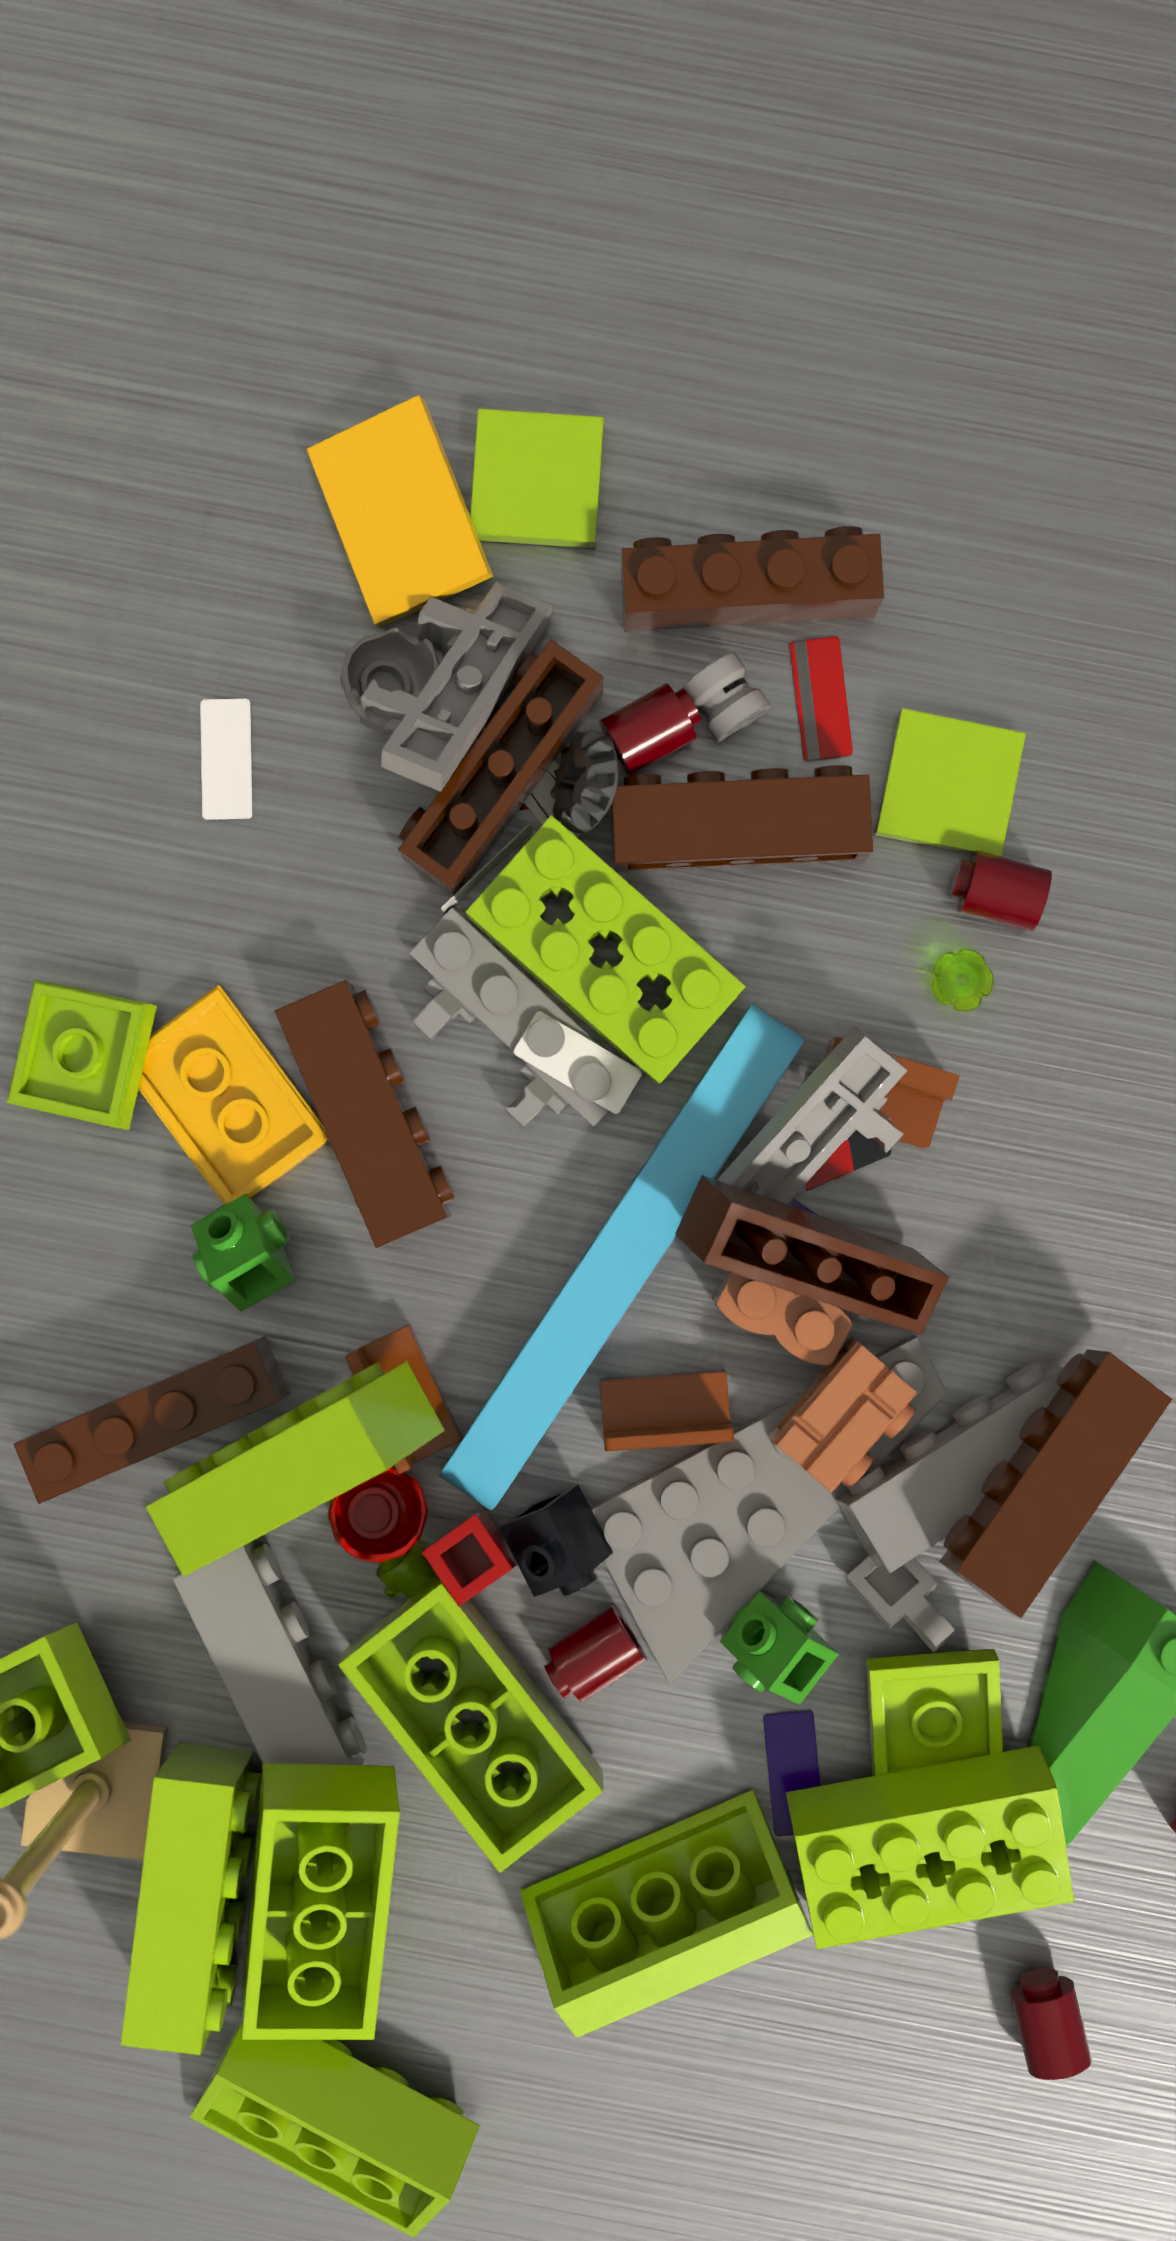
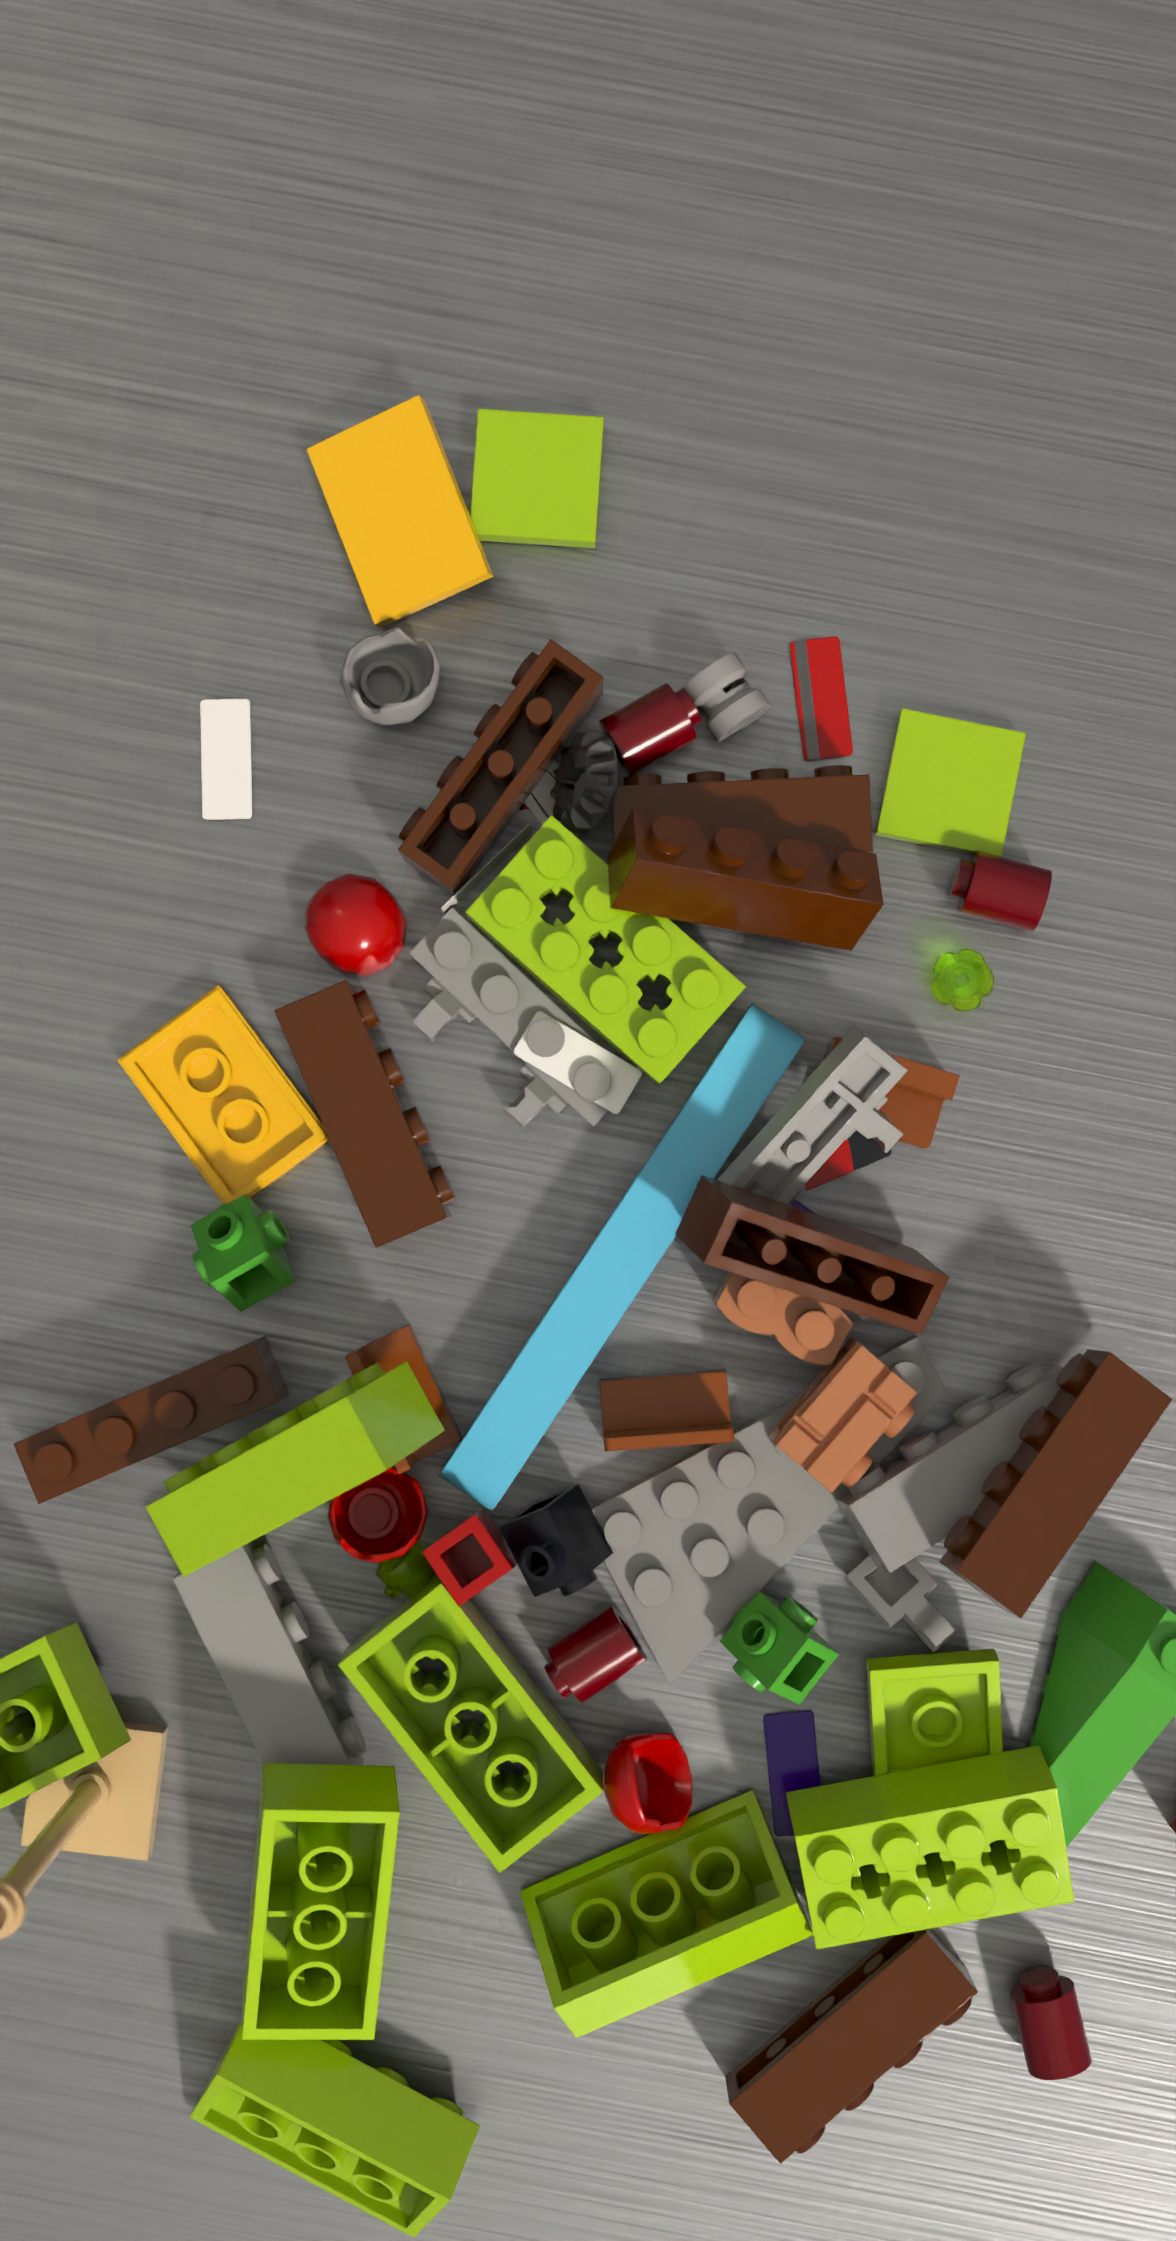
(81, 1054): lime tile -> none
(189, 1898): lime brick -> none
(355, 925): none -> red hair
(483, 652): light grey hinge -> none
(648, 1783): none -> red hair
(743, 880): none -> reddish brown brick
(751, 580): reddish brown brick -> none
(849, 2040): none -> reddish brown brick

